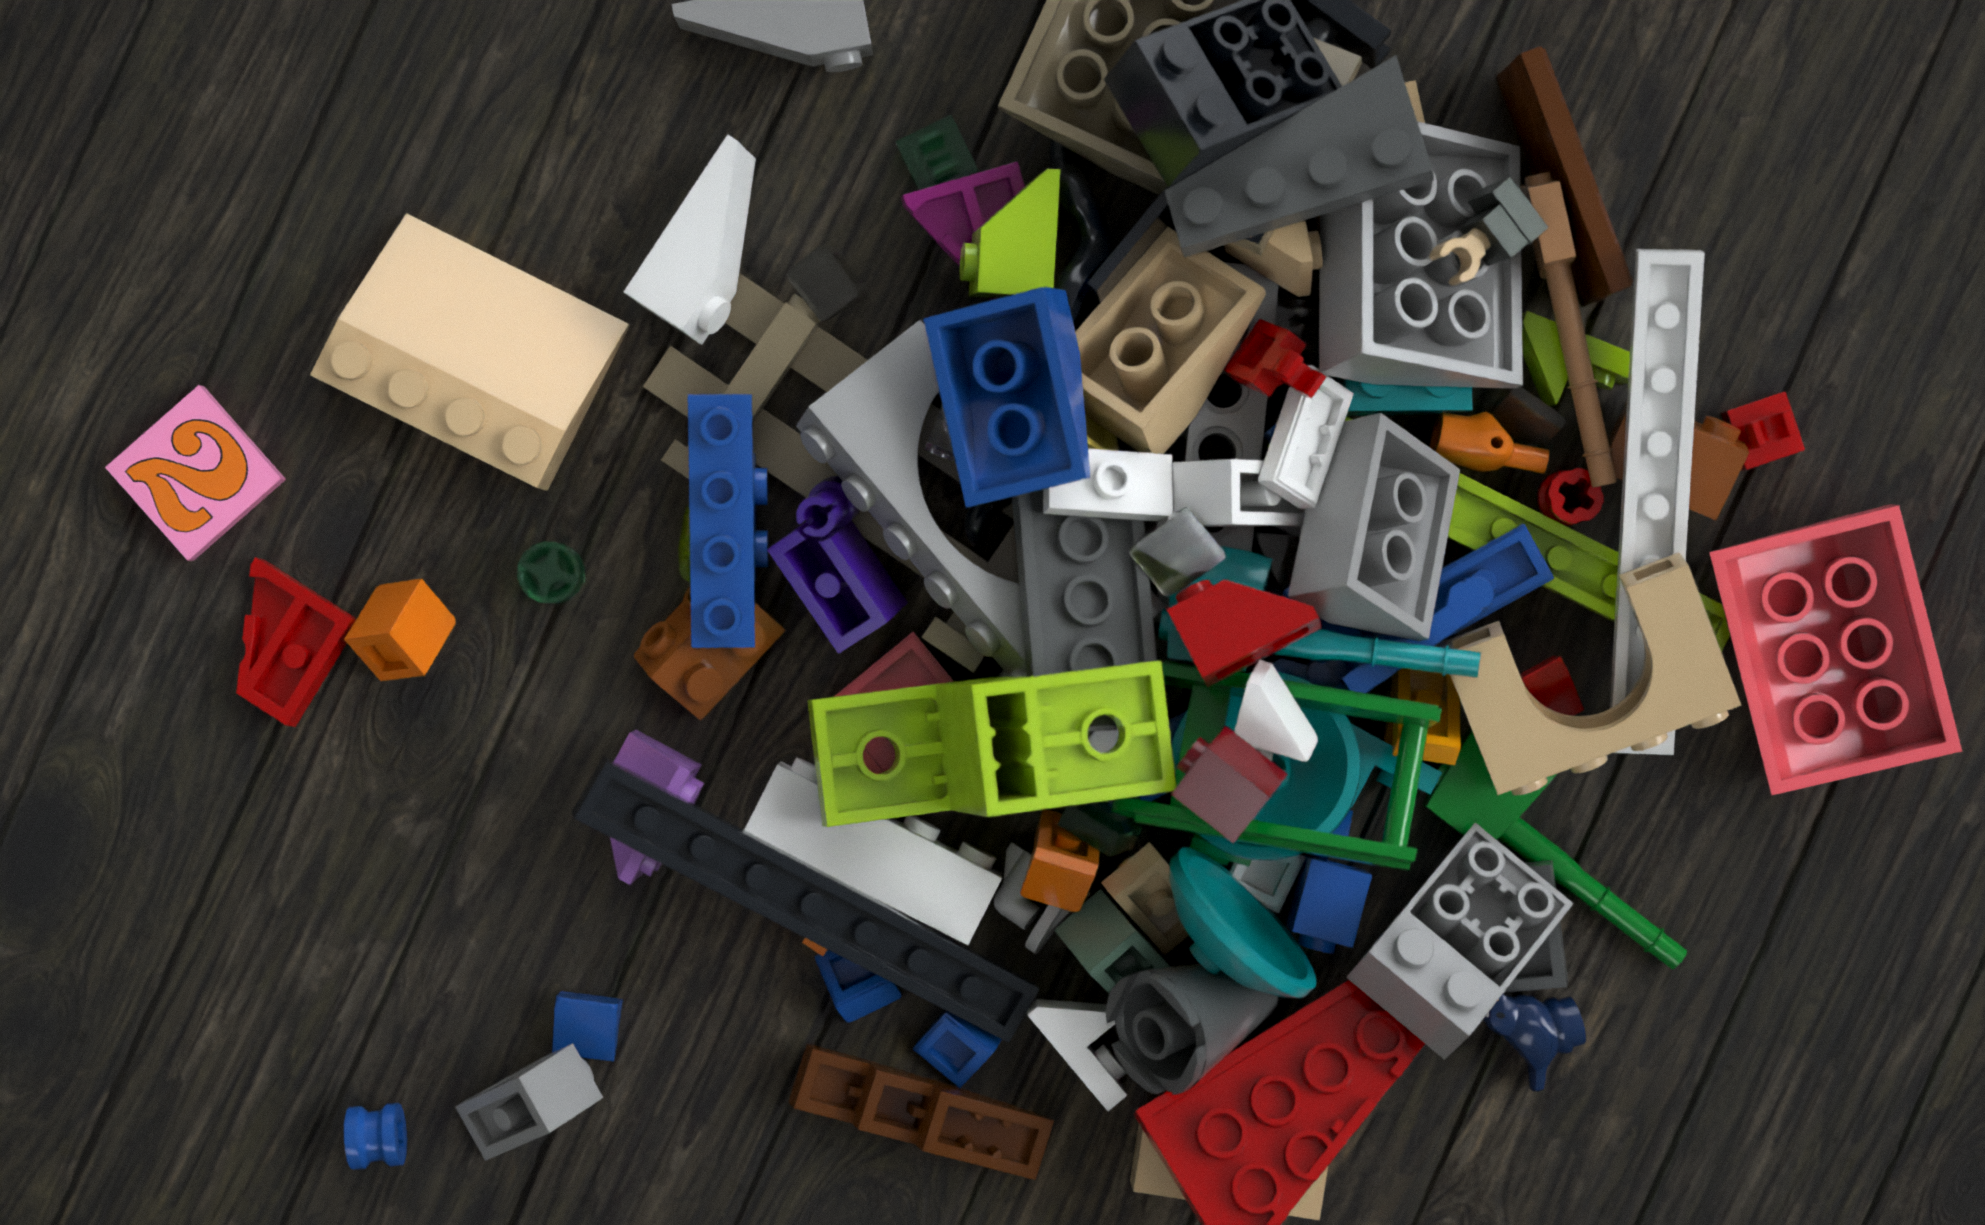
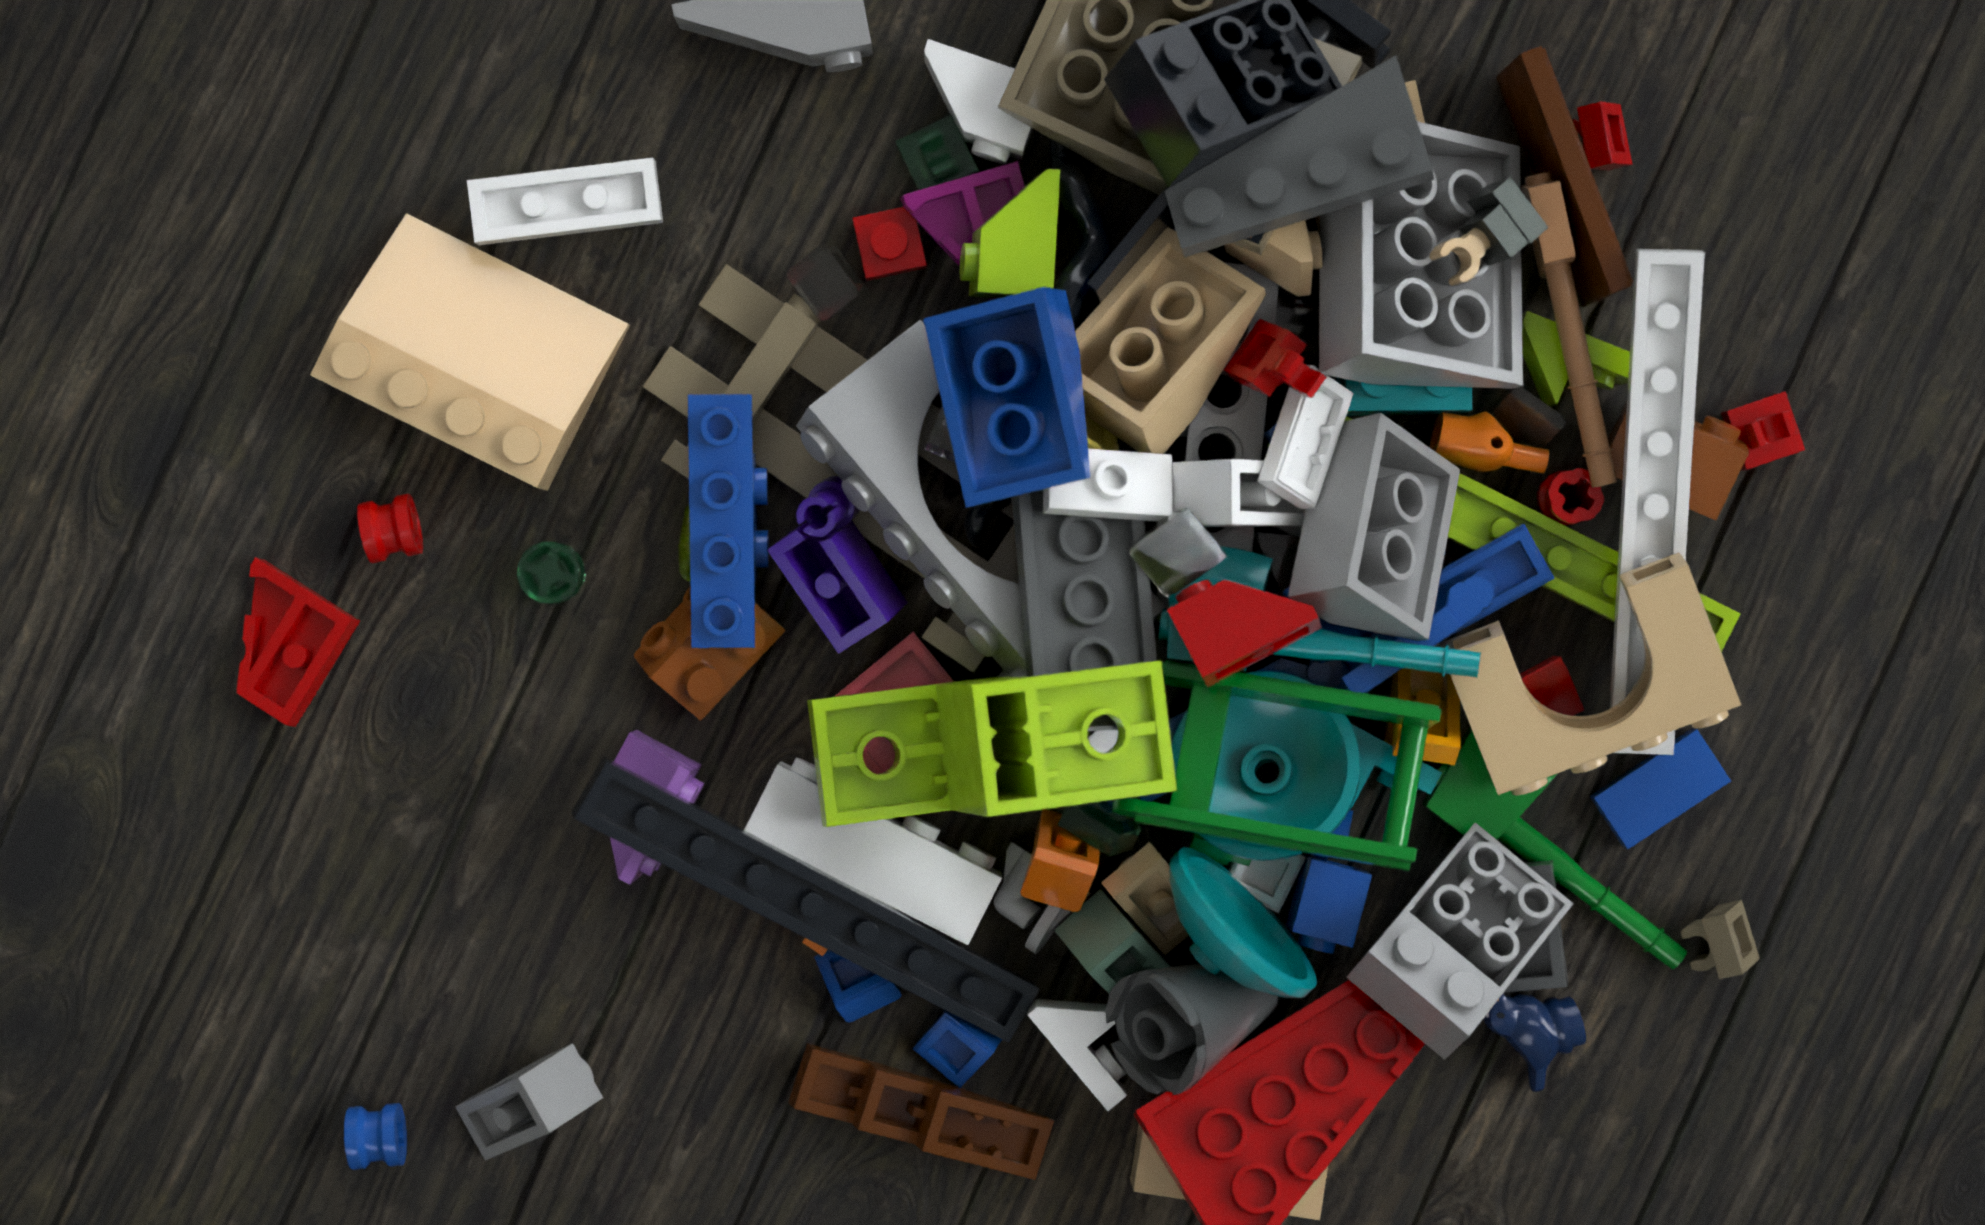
(195, 473): bright pink tile -> none
(390, 528): none -> red wheel
(400, 630): orange panel -> none
(565, 201): none -> white plate
(588, 1023): blue slope -> none
(699, 254): white slope -> none
(889, 243): none -> red plate
(972, 96): none -> white slope
(1226, 782): dark red brick -> none
(1272, 717): white slope -> none
(1603, 135): none -> red tile
(1660, 789): none -> blue tile
(1729, 940): none -> dark tan tile
(1835, 650): coral slope -> none

